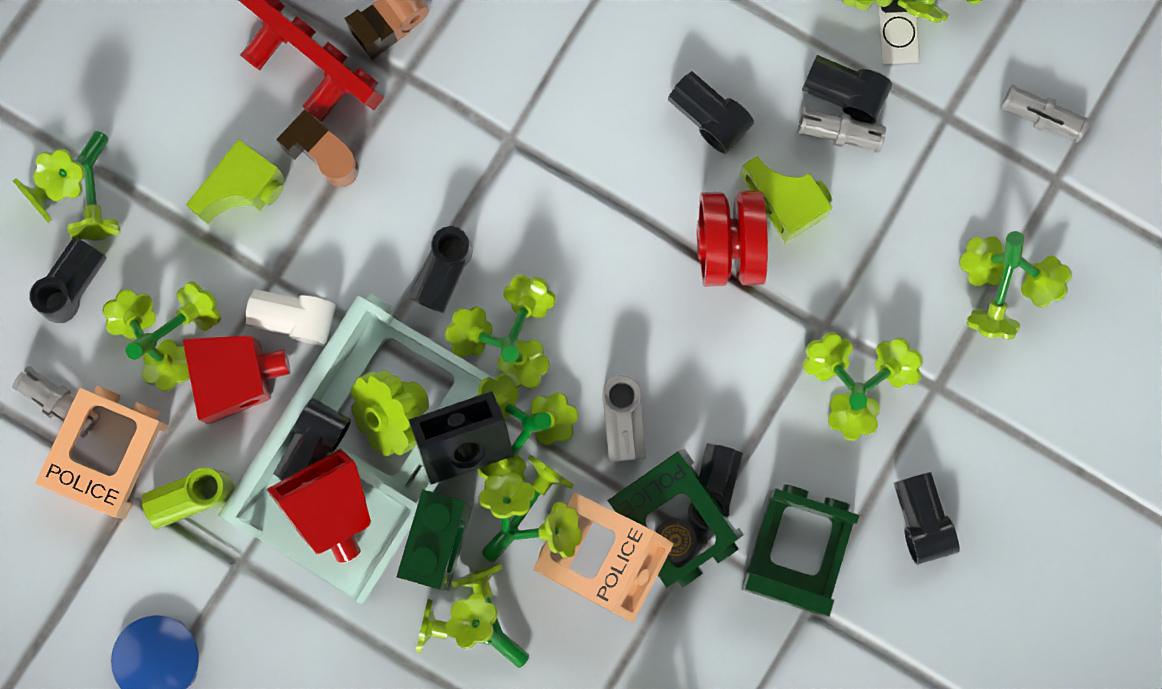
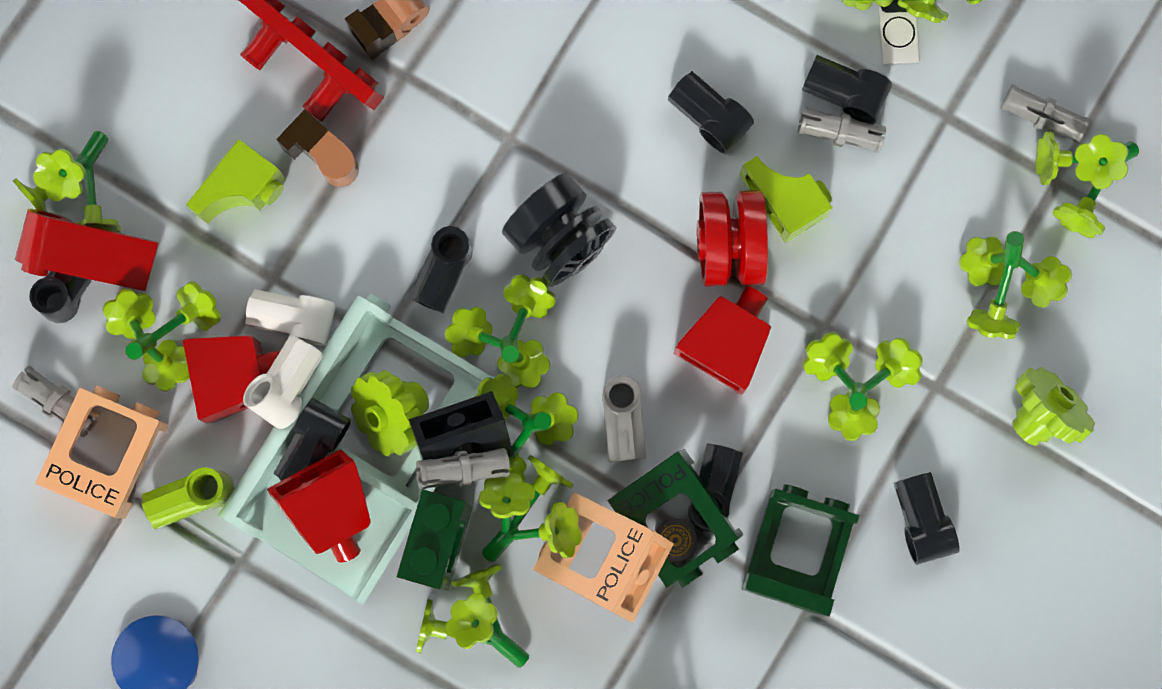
(83, 251): none -> red door
(277, 393): none -> white piece
(462, 468): none -> light grey pin
(552, 223): none -> black wheel
(728, 340): none -> red torso
(1050, 409): none -> lime plant
(1098, 162): none -> lime plant

